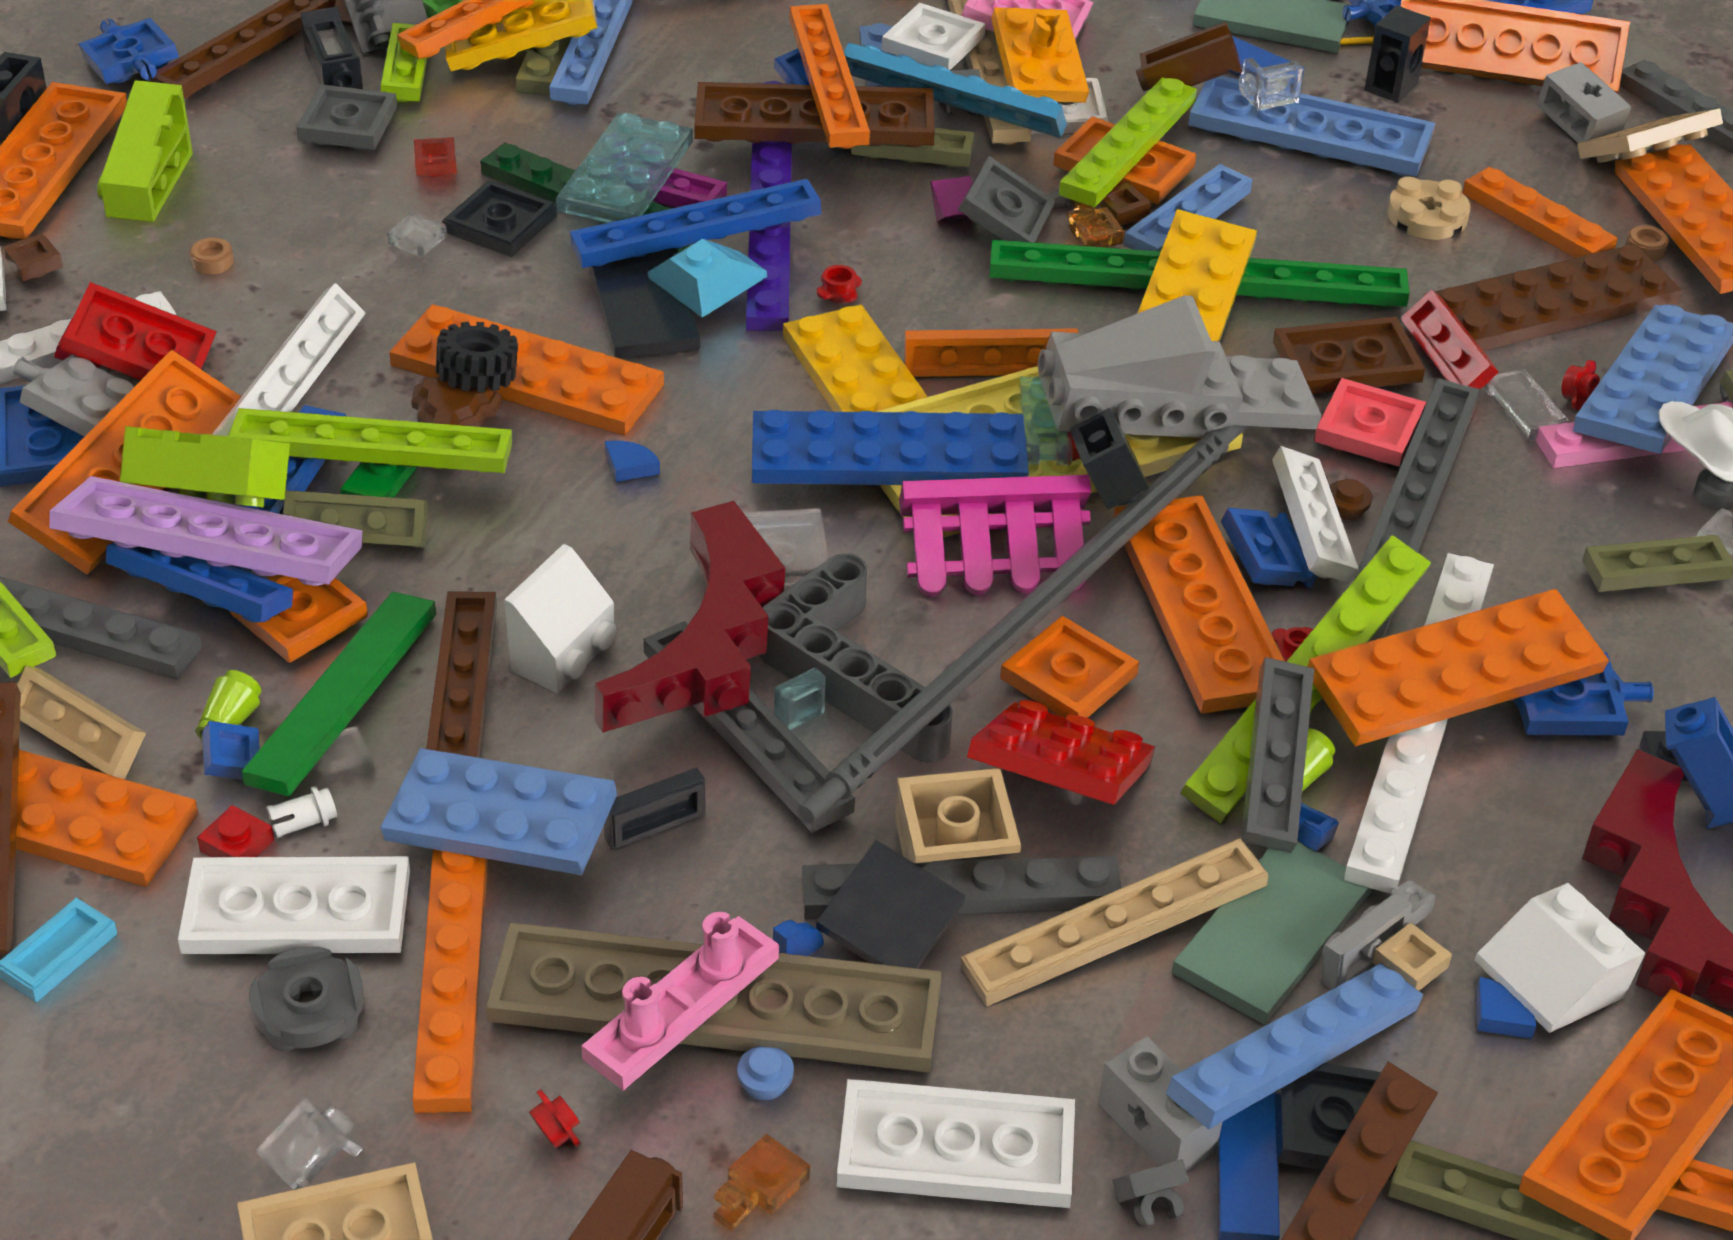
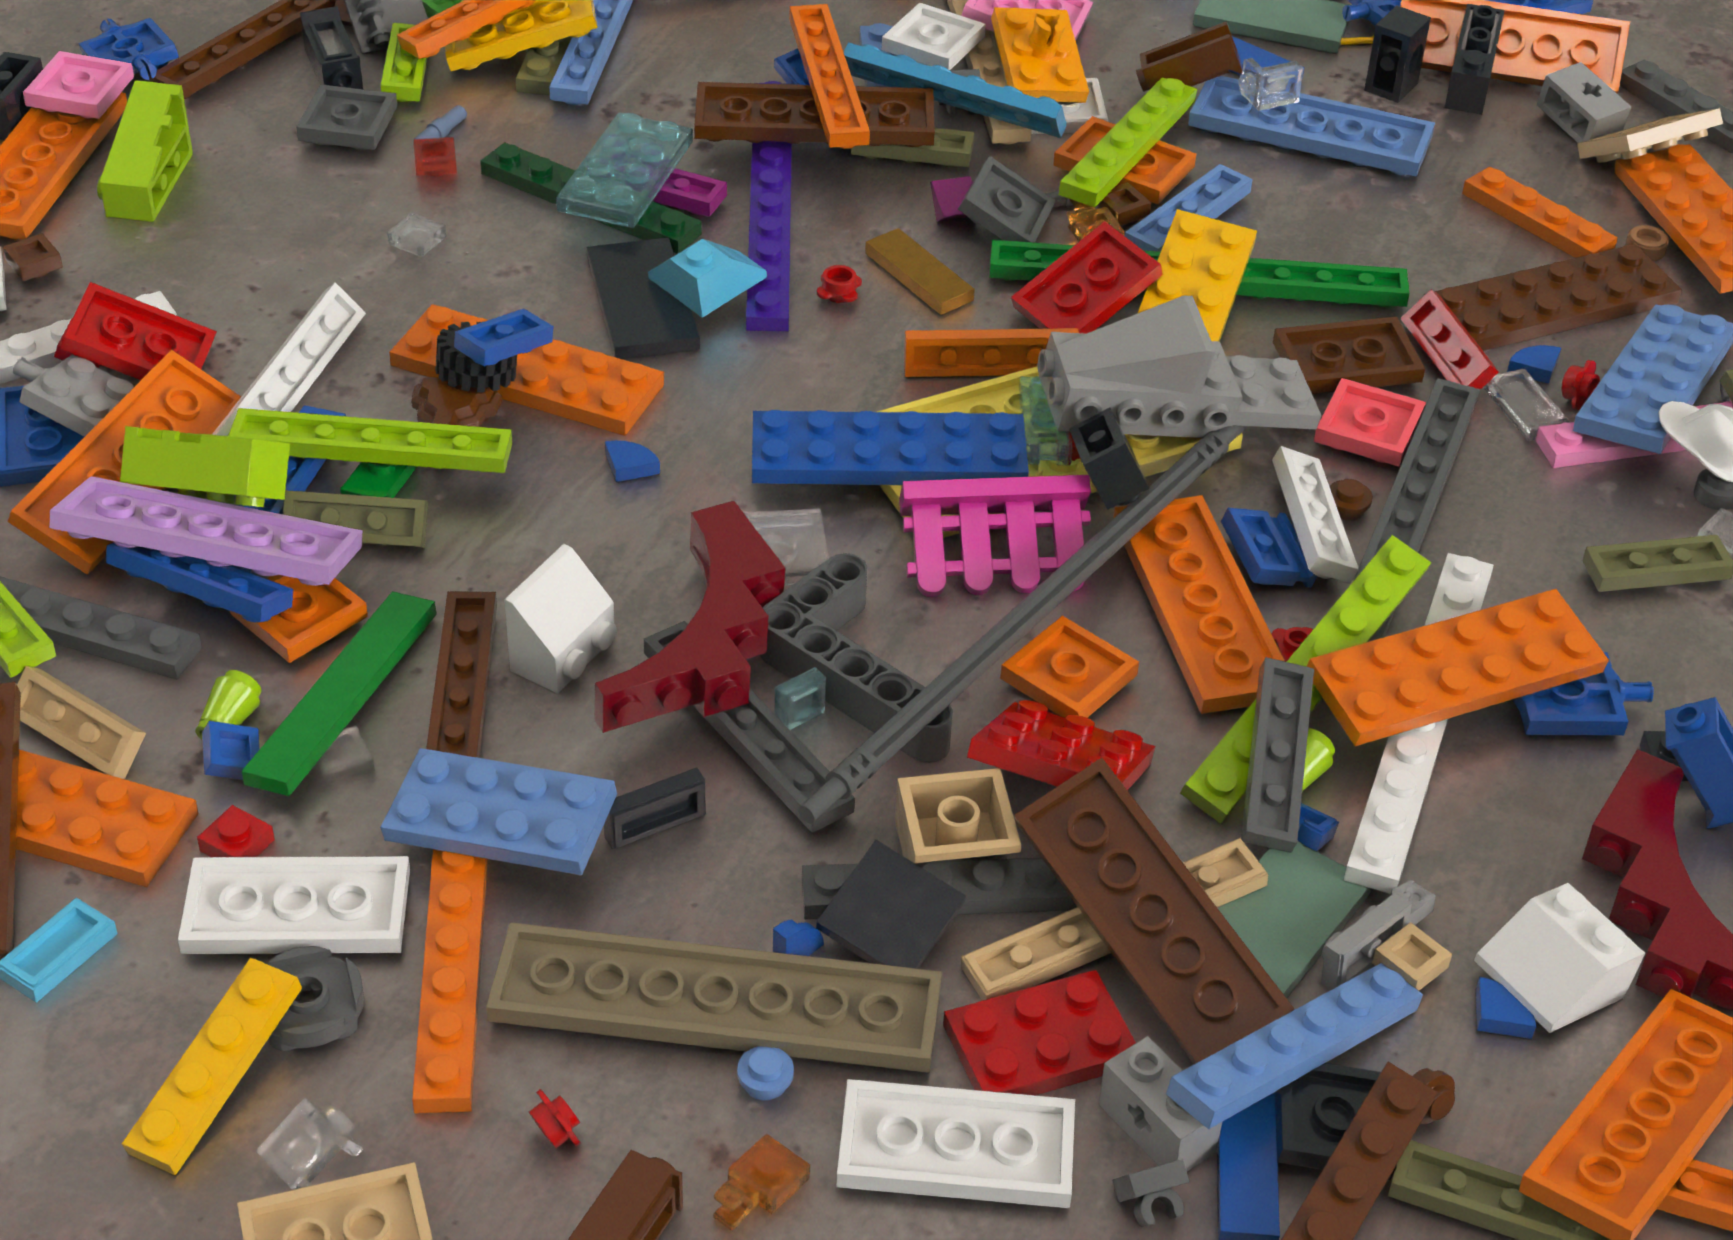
(78, 85): none -> bright pink plate
(211, 256): medium nougat tile -> none
(212, 1066): none -> yellow plate
(305, 811): white pin -> none
(441, 126): none -> sand blue piece
(500, 218): black tile -> none
(503, 337): none -> blue plate
(670, 1010): bright pink plate -> none
(695, 222): blue plate -> none
(851, 361): yellow plate -> none
(919, 271): none -> pearl gold tile
(1039, 1036): none -> red plate
(1088, 282): none -> red plate
(1151, 913): none -> reddish brown plate
(1429, 207): tan plate -> none
(1445, 1099): none -> reddish brown plate
(1474, 59): none -> black slope
(1537, 361): none -> blue tile

